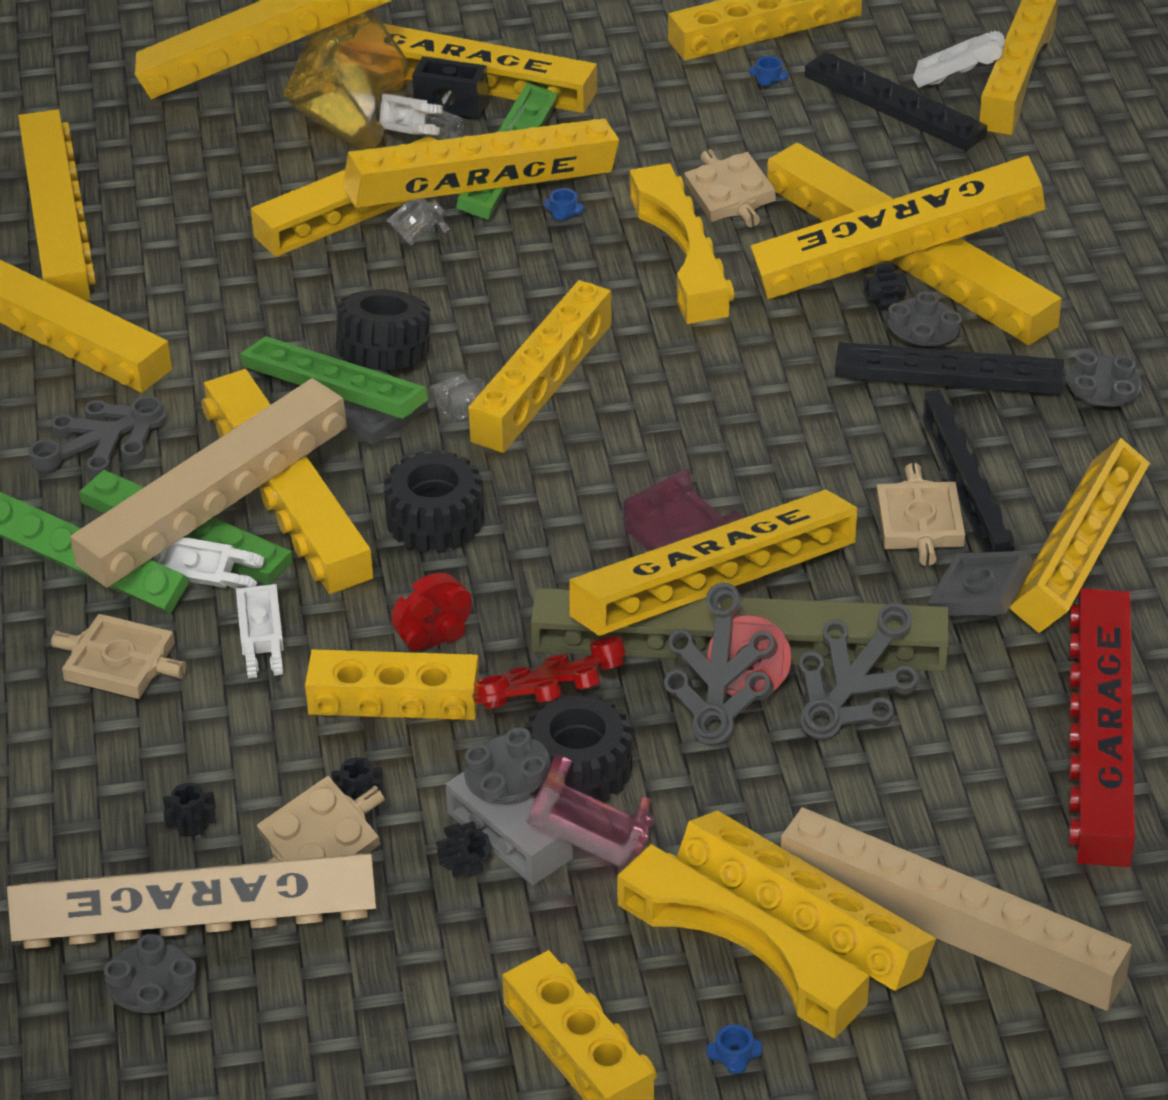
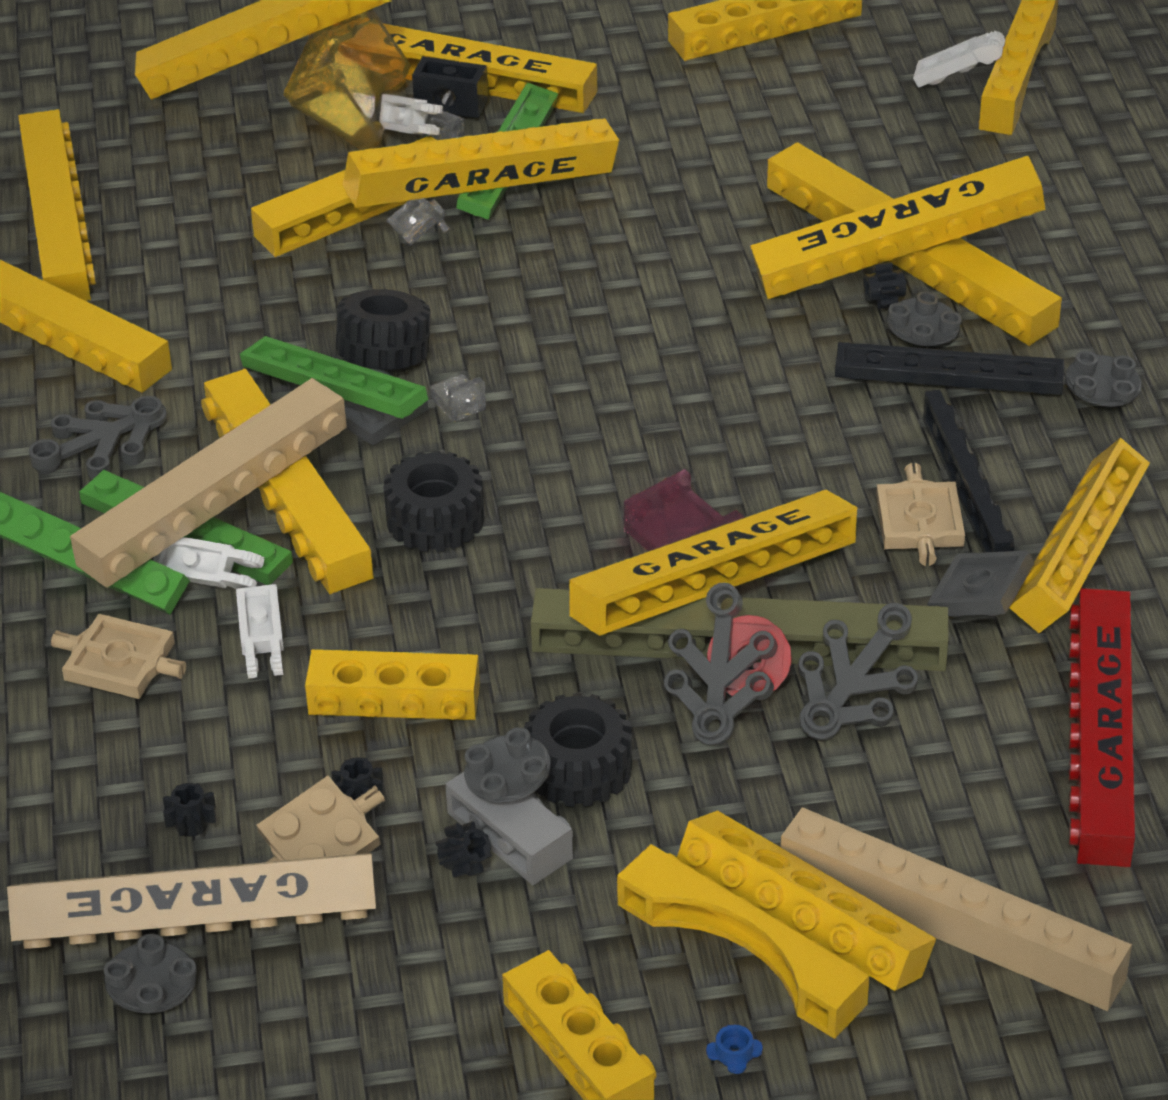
(414, 619): red plate -> none
(540, 366): yellow brick -> none
(544, 680): red plant -> none
(563, 204): blue plate -> none
(586, 820): clear pink panel -> none
(701, 282): yellow arch -> none
(730, 187): tan plate -> none
(768, 71): blue plate -> none
(896, 101): black plate -> none

